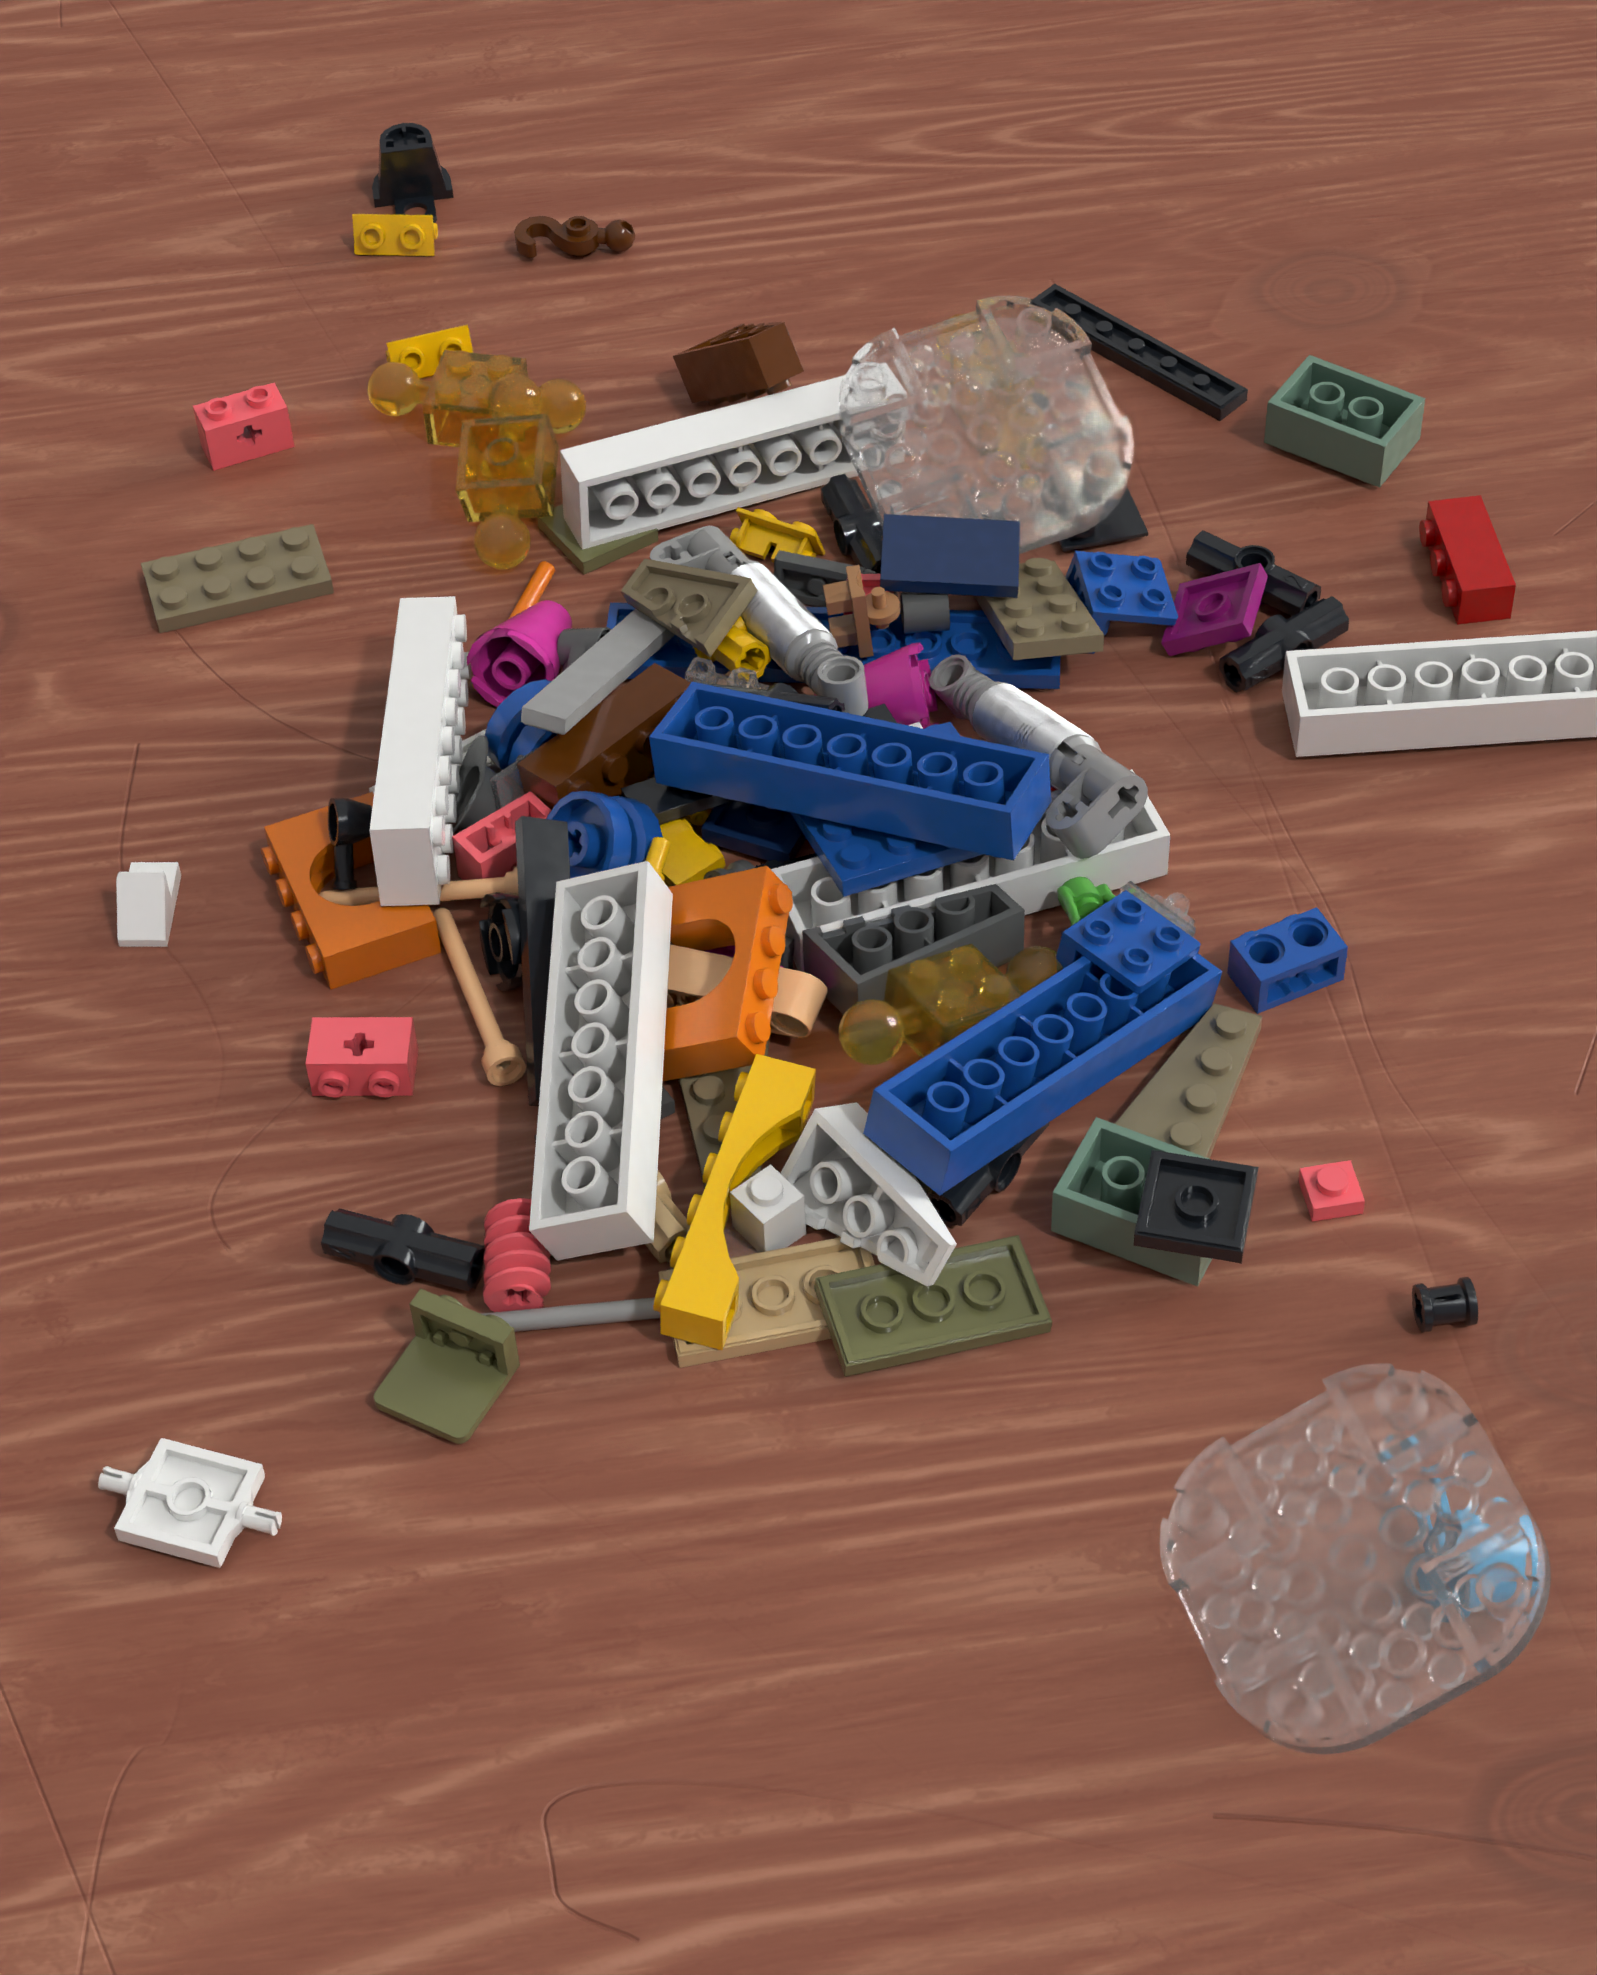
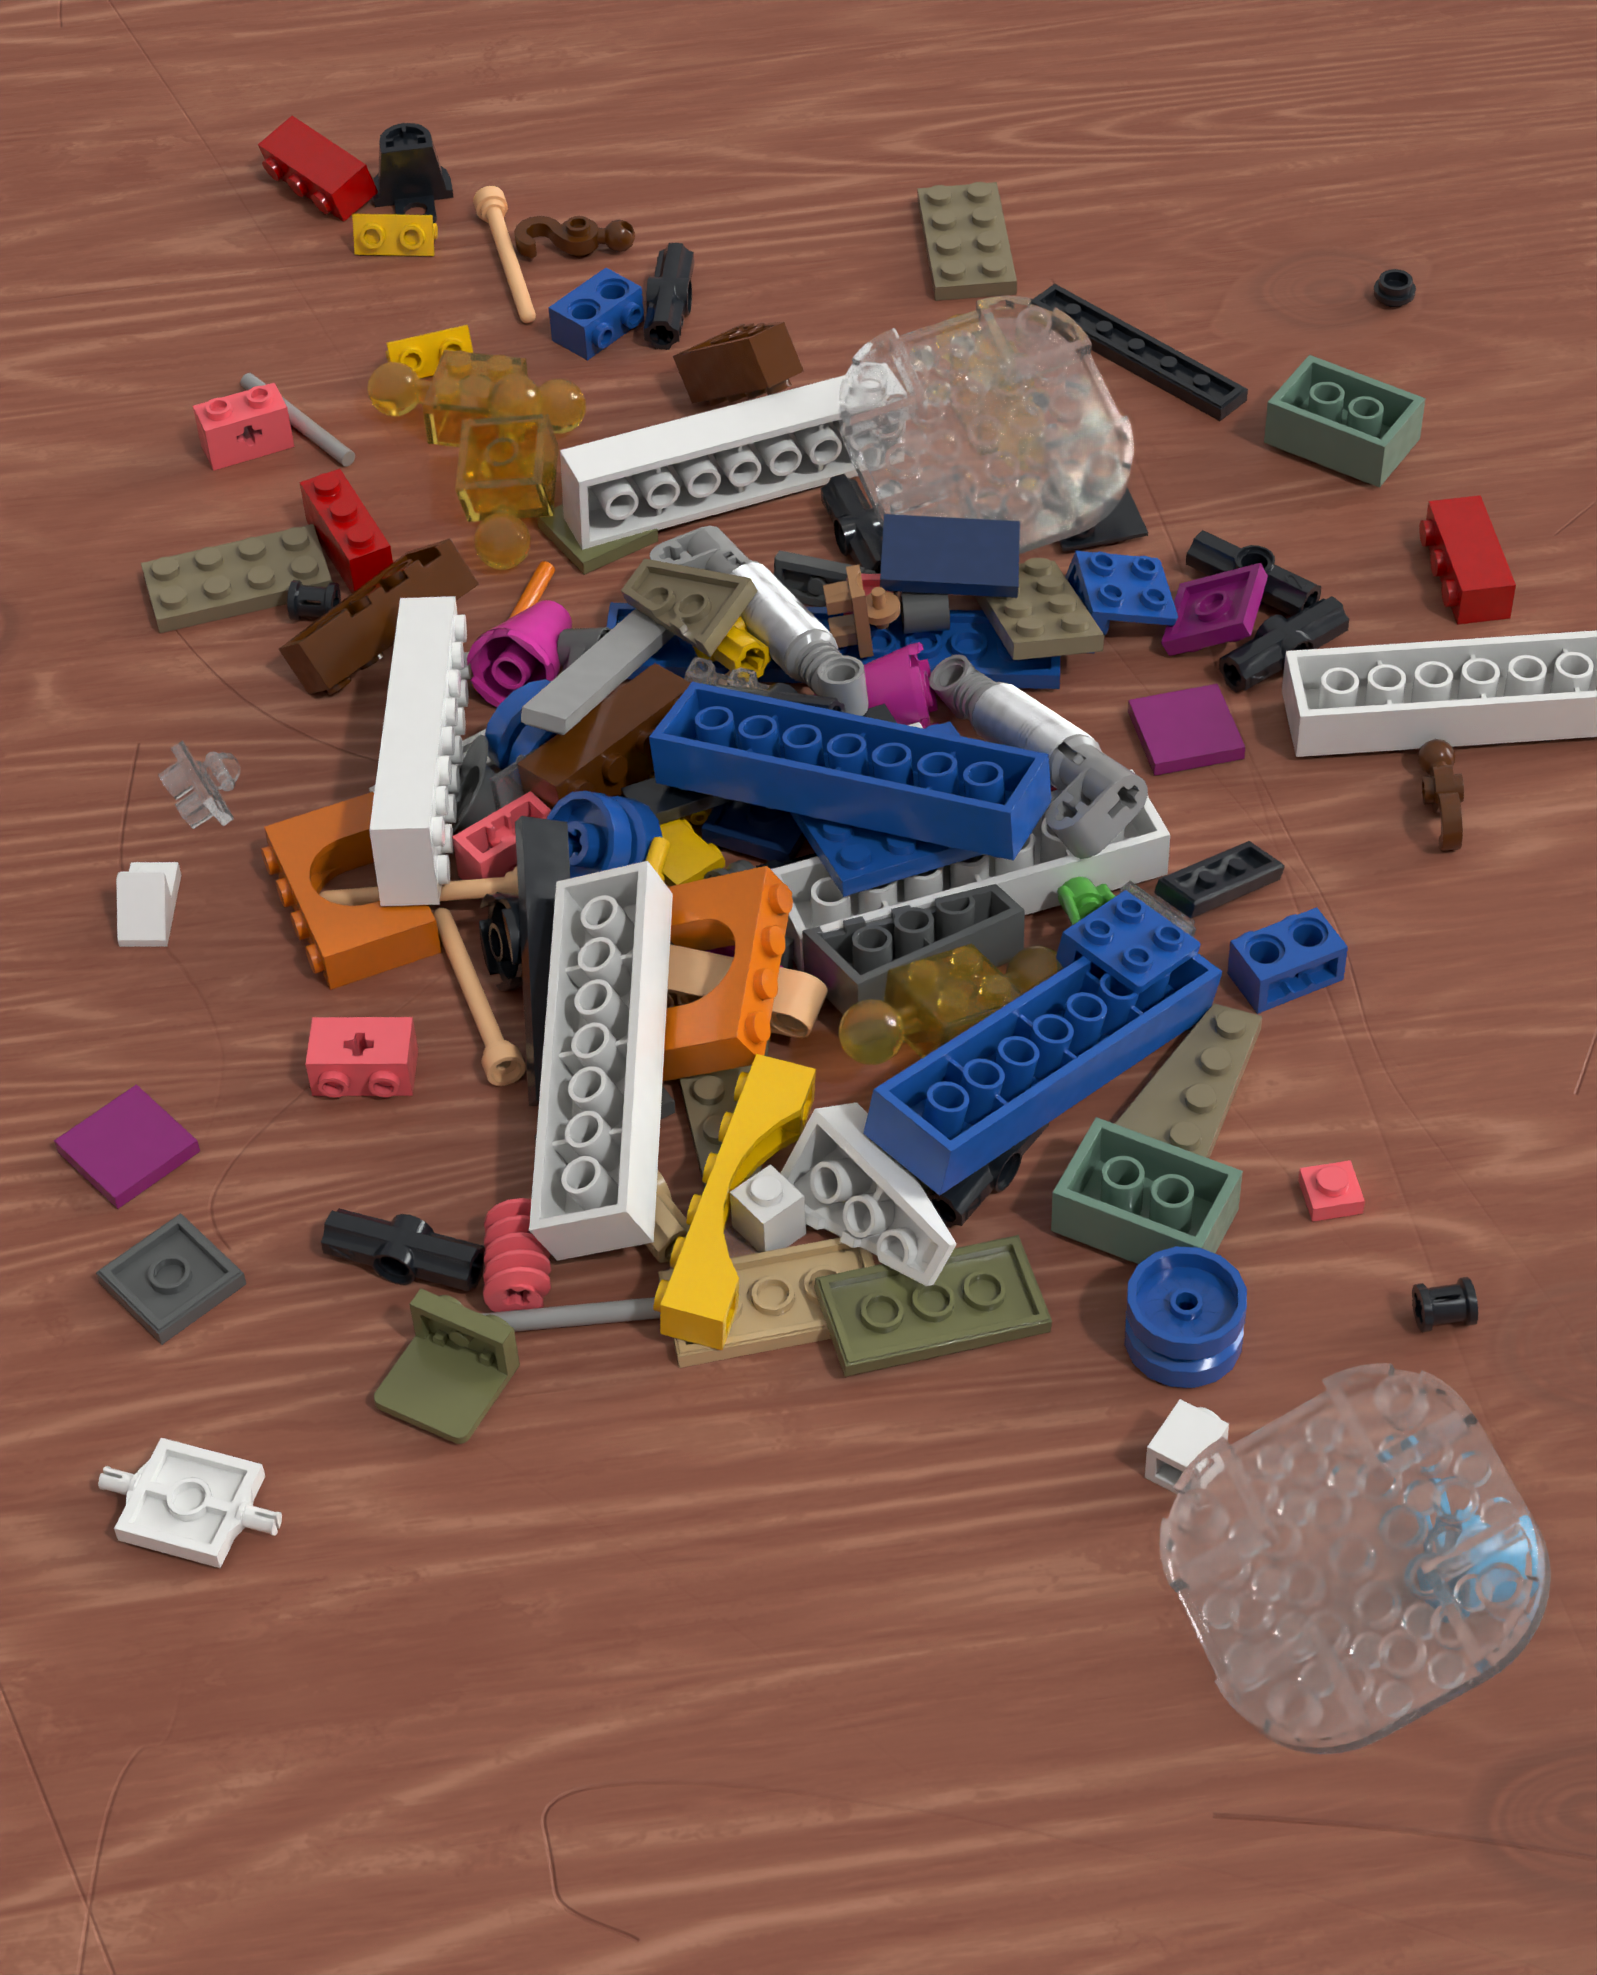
(127, 1146): none -> magenta tile
(171, 1278): none -> dark grey tile
(207, 778): none -> clear hips
(299, 594): none -> black bush
(308, 427): none -> light grey bar
(317, 169): none -> red brick
(345, 528): none -> red brick
(346, 825): black bar -> none
(366, 621): none -> reddish brown wedge
(491, 208): none -> light nougat piece
(596, 313): none -> blue brick
(669, 296): none -> black piece
(763, 530): yellow hinge -> none
(966, 241): none -> dark tan plate
(1180, 1441): none -> white brick
(1185, 1317): none -> blue wheel
(1186, 729): none -> magenta tile
(1196, 1206): black plate -> none
(1219, 879): none -> black tile
(1394, 288): none -> black plate
(1443, 790): none -> reddish brown piece

